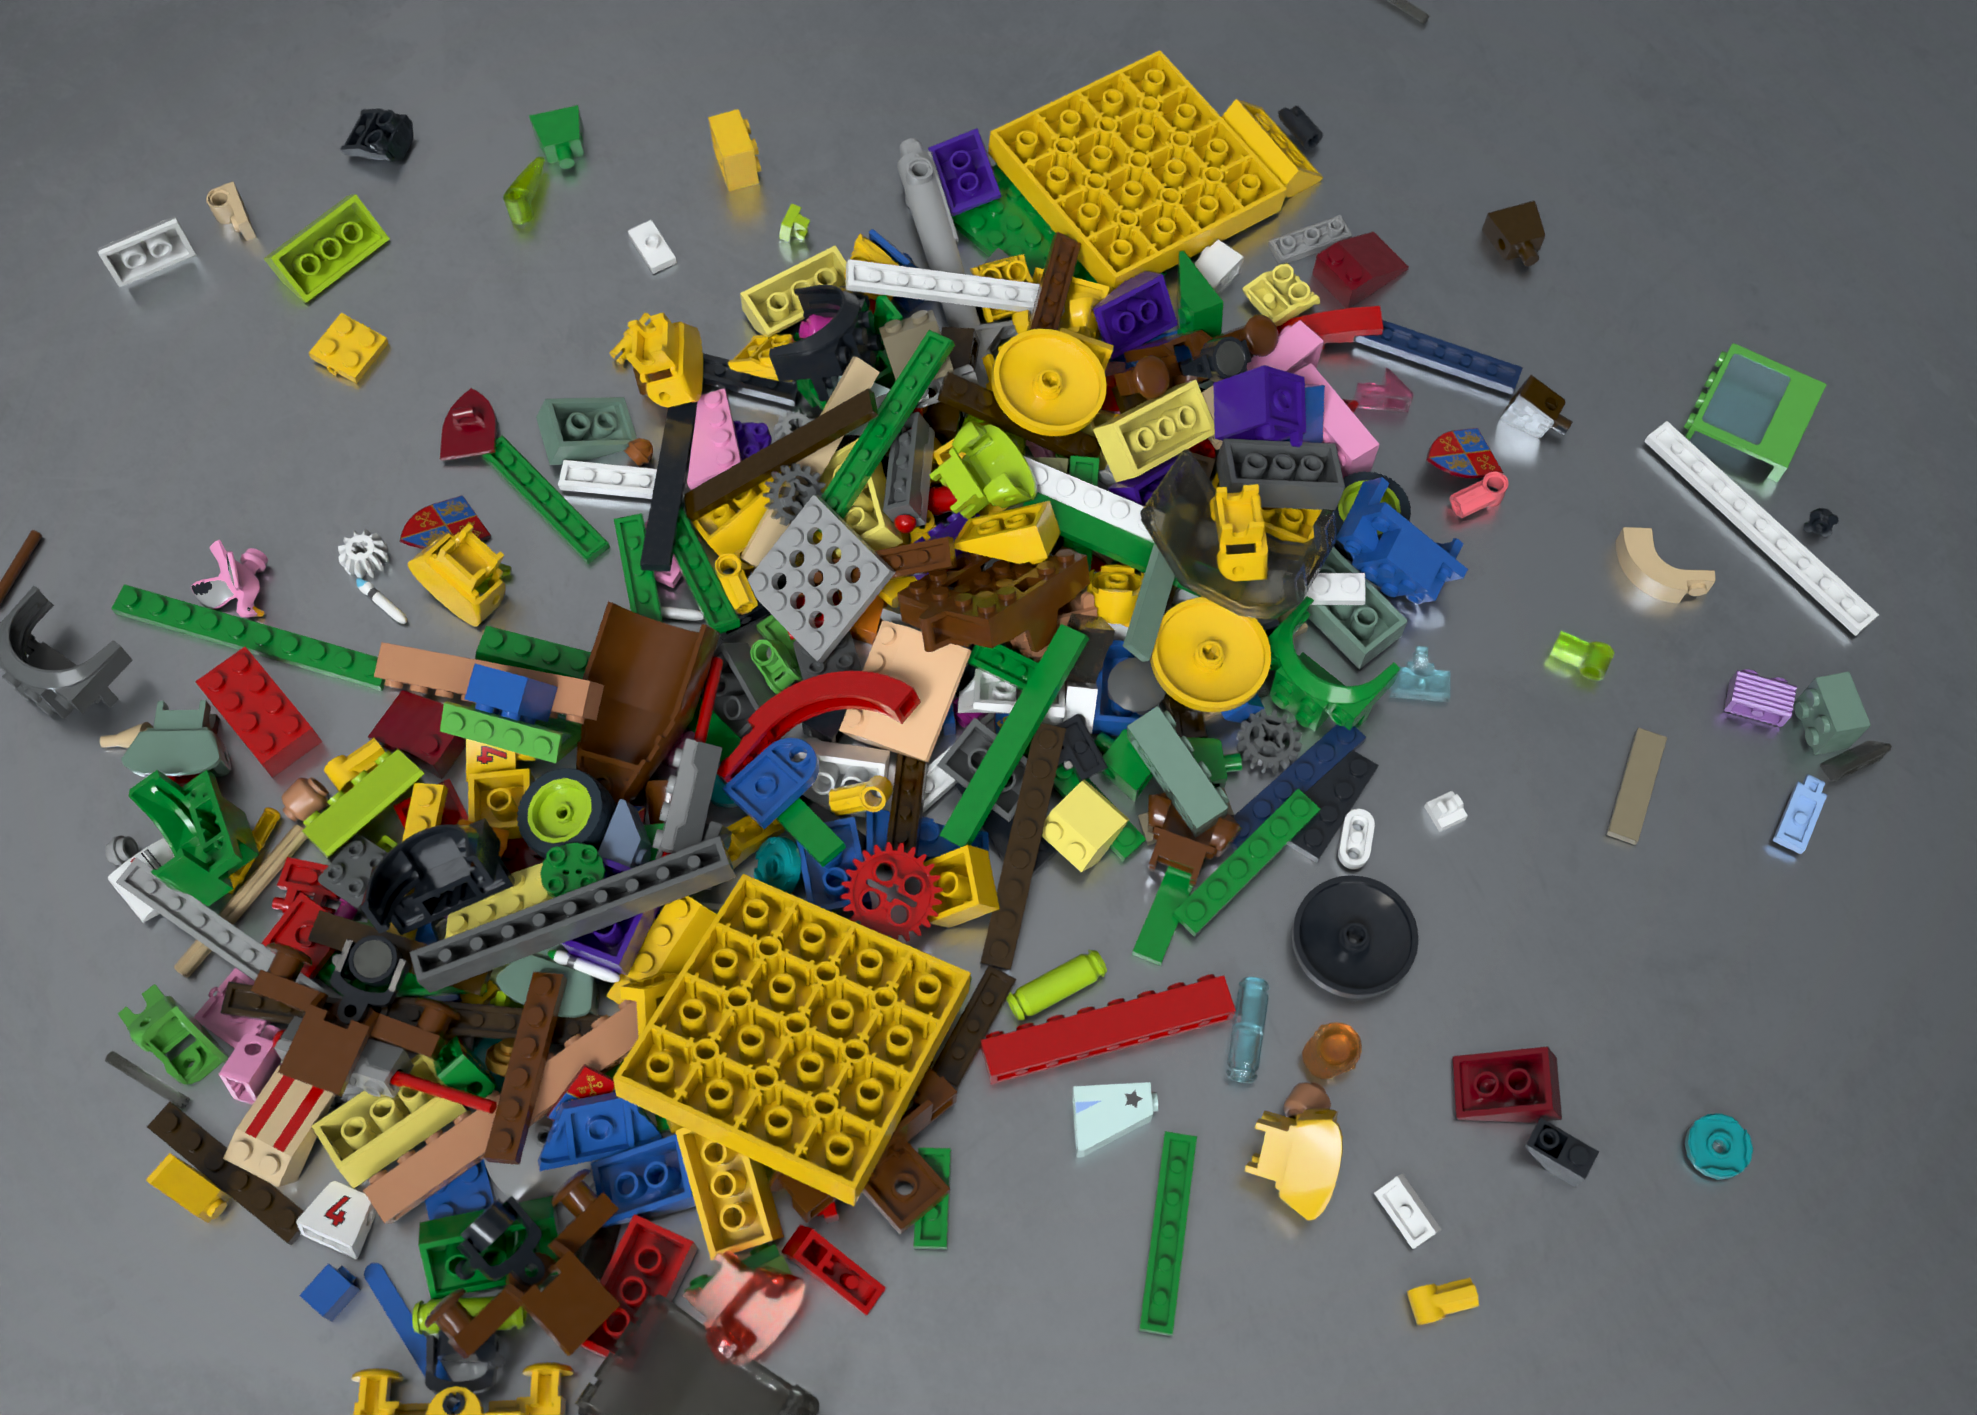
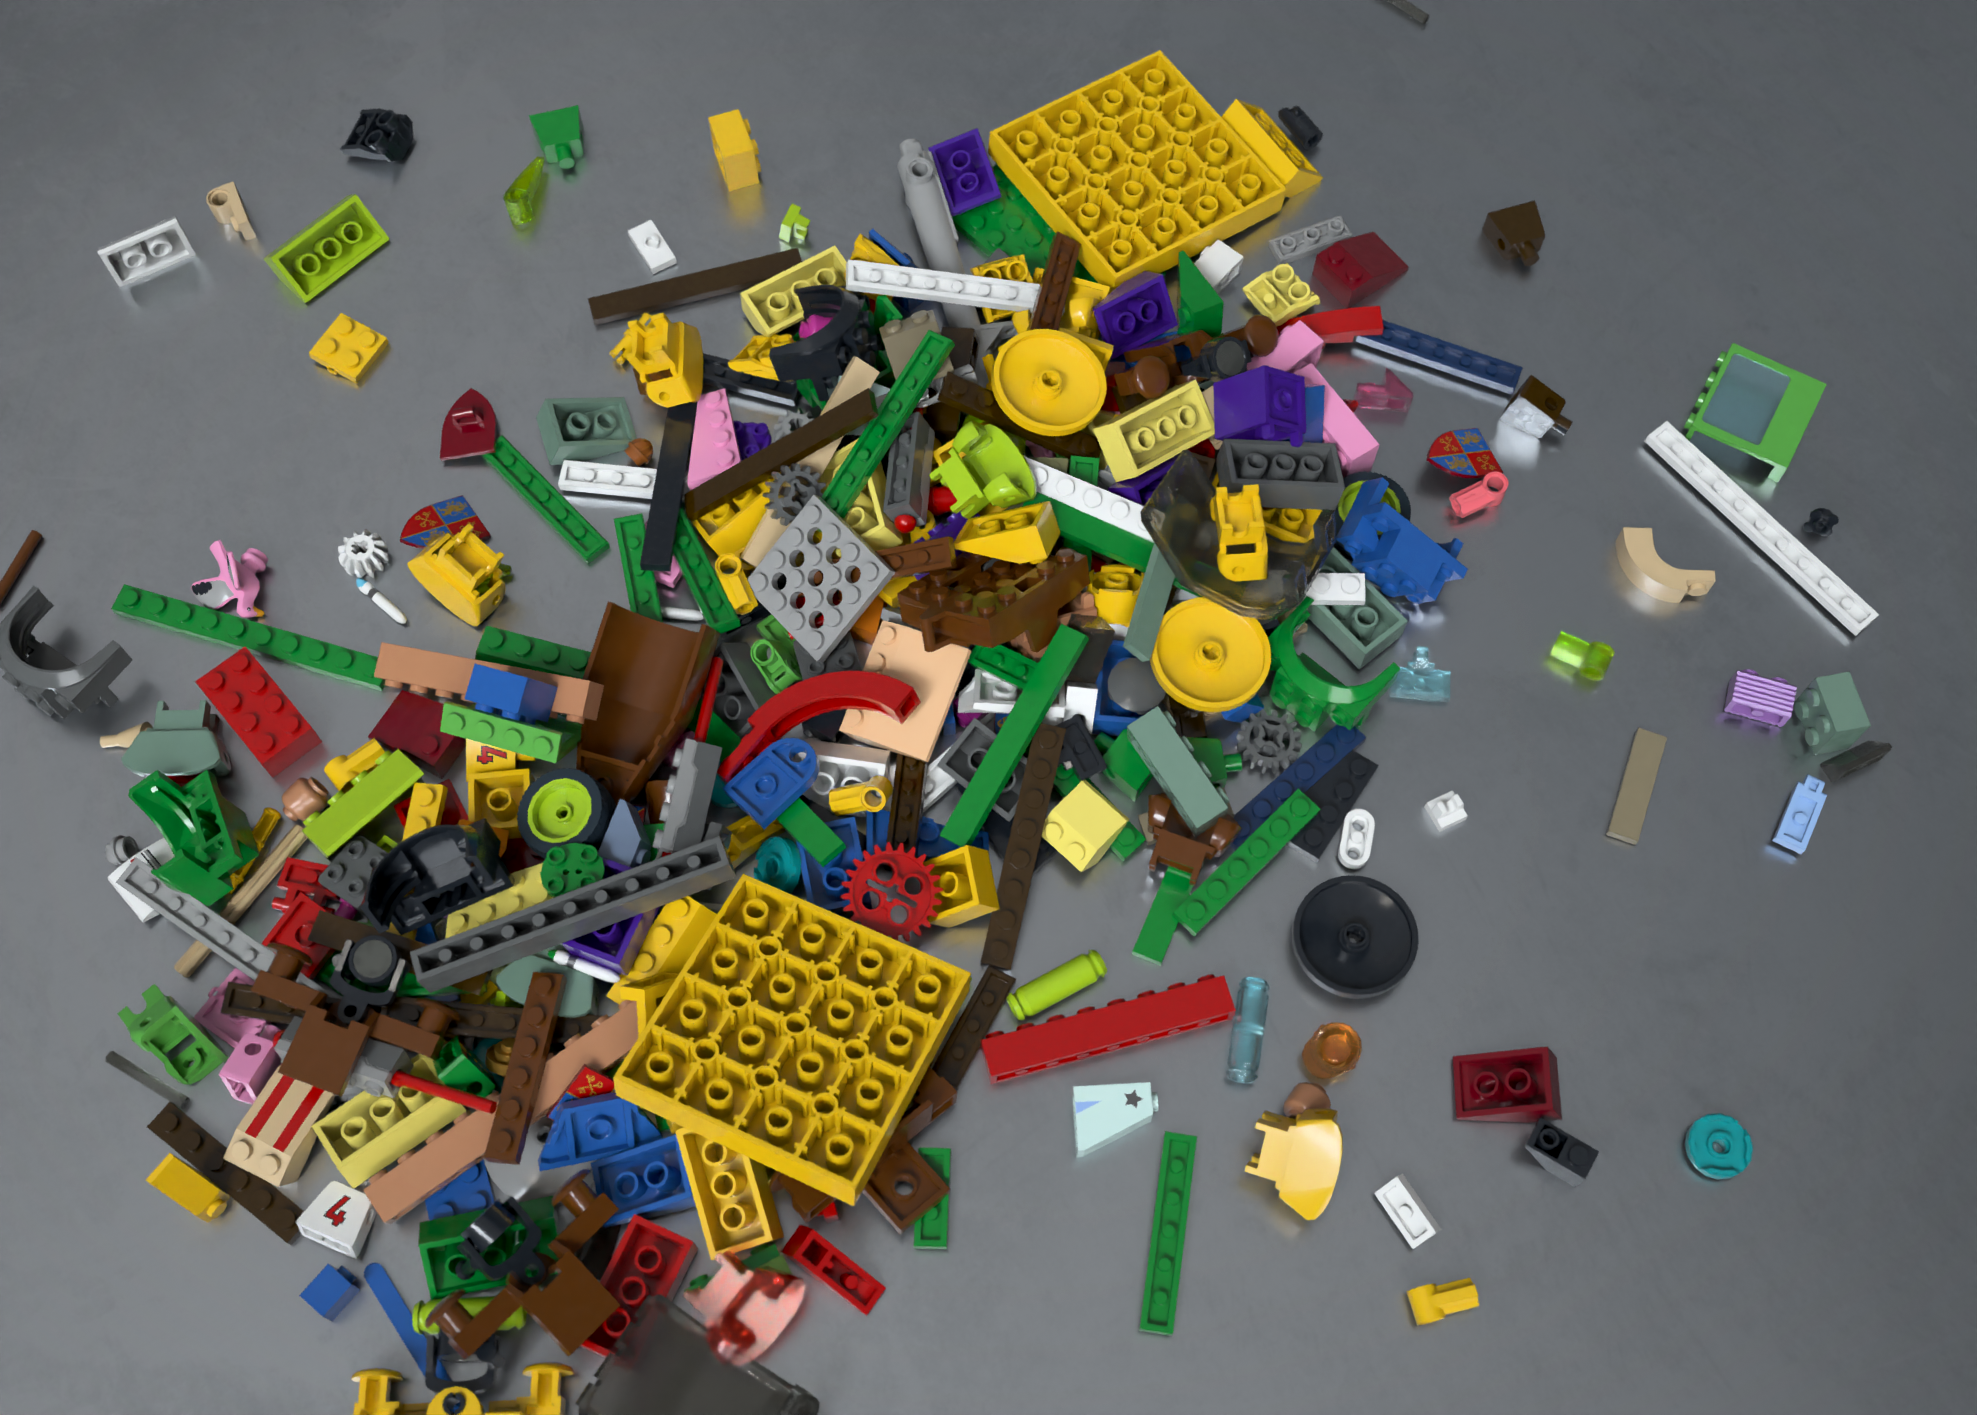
(690, 287): none -> dark brown tile

